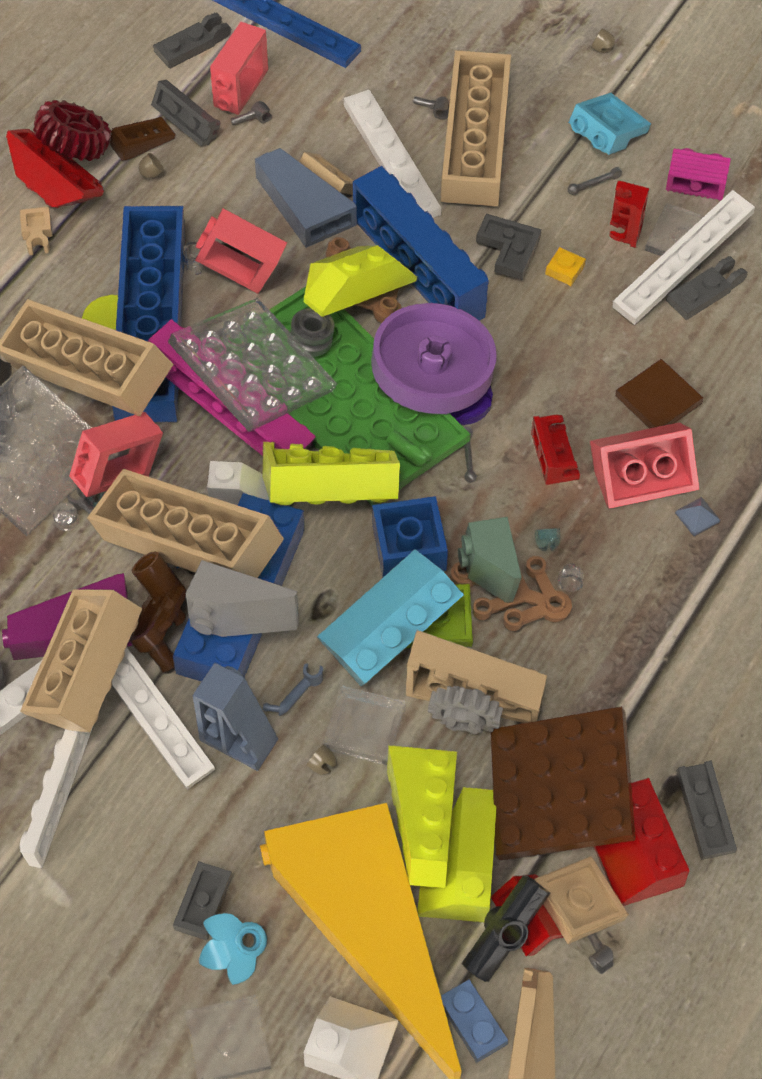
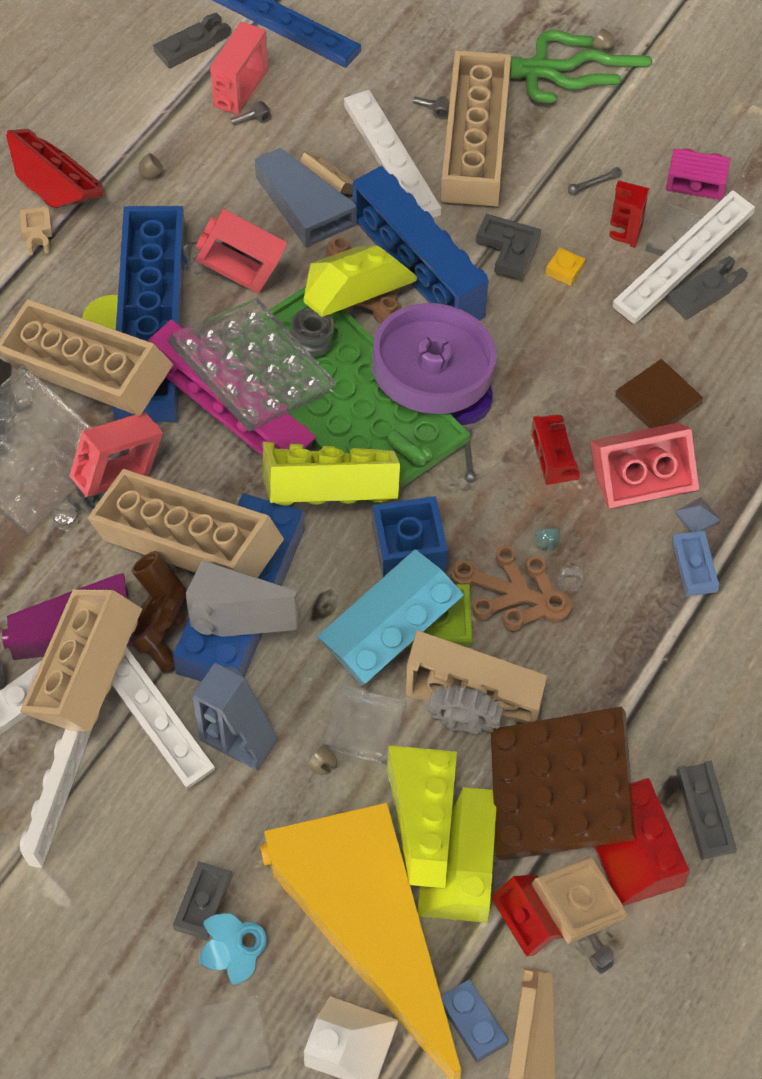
(72, 130): dark red gear -> none
(130, 140): reddish brown slope -> none
(185, 113): dark grey hinge -> none
(231, 479): white slope -> none
(296, 693): sand blue piece -> none
(491, 557): sand green slope -> none
(495, 941): black piece -> none
(549, 68): none -> bright green plant
(607, 123): medium azure plate -> none
(695, 563): none -> medium blue plate

